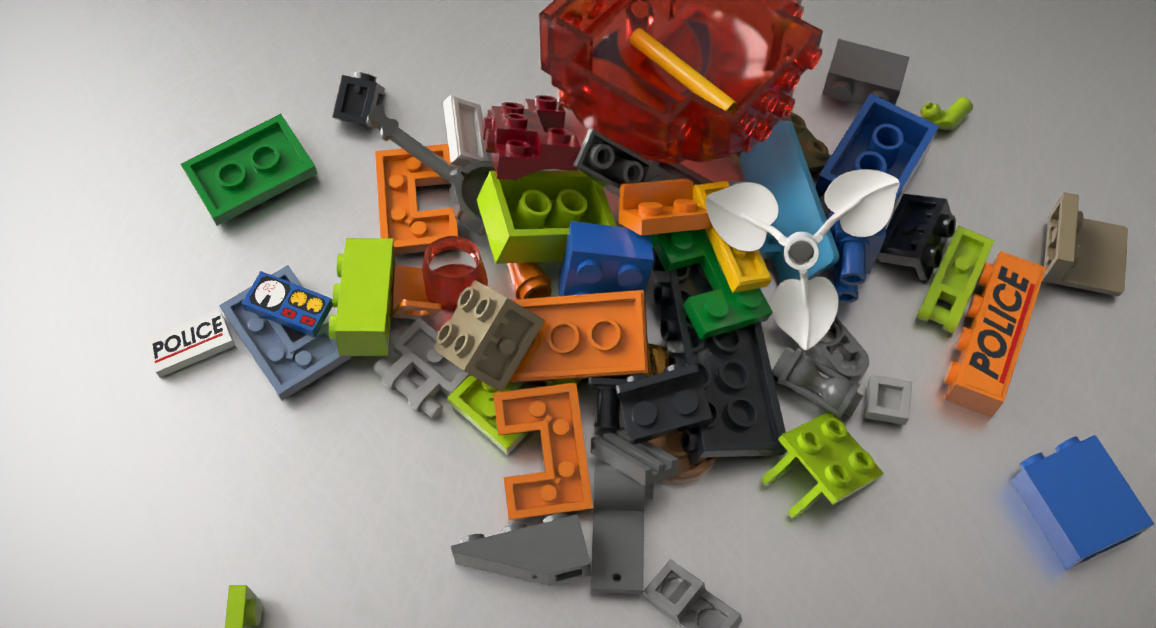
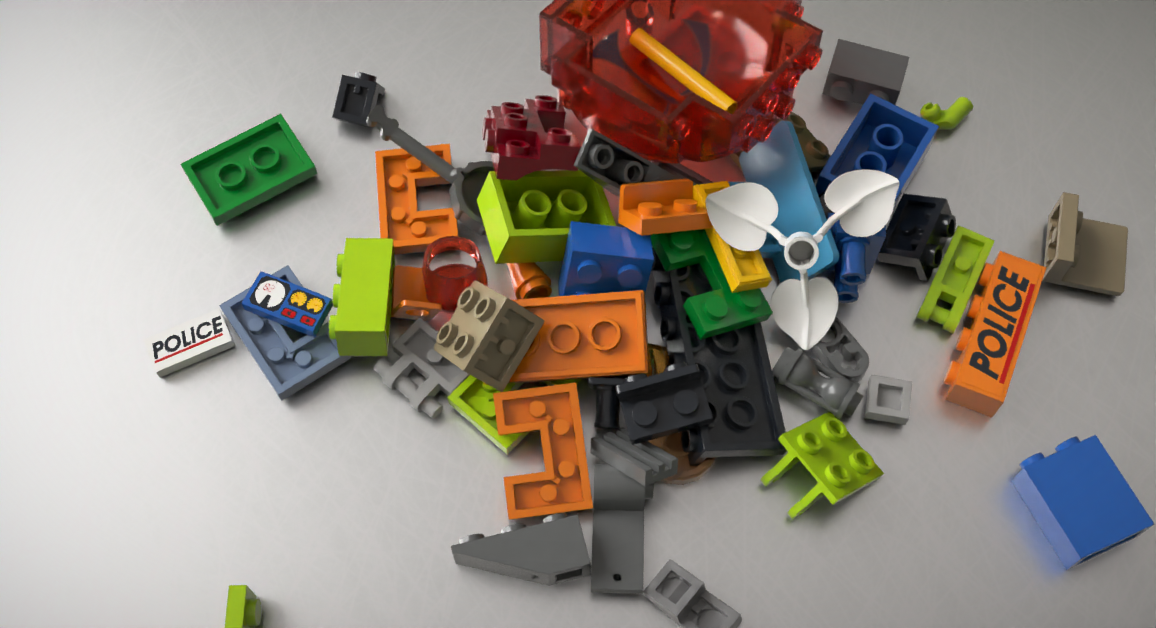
(464, 131): white tile -> none

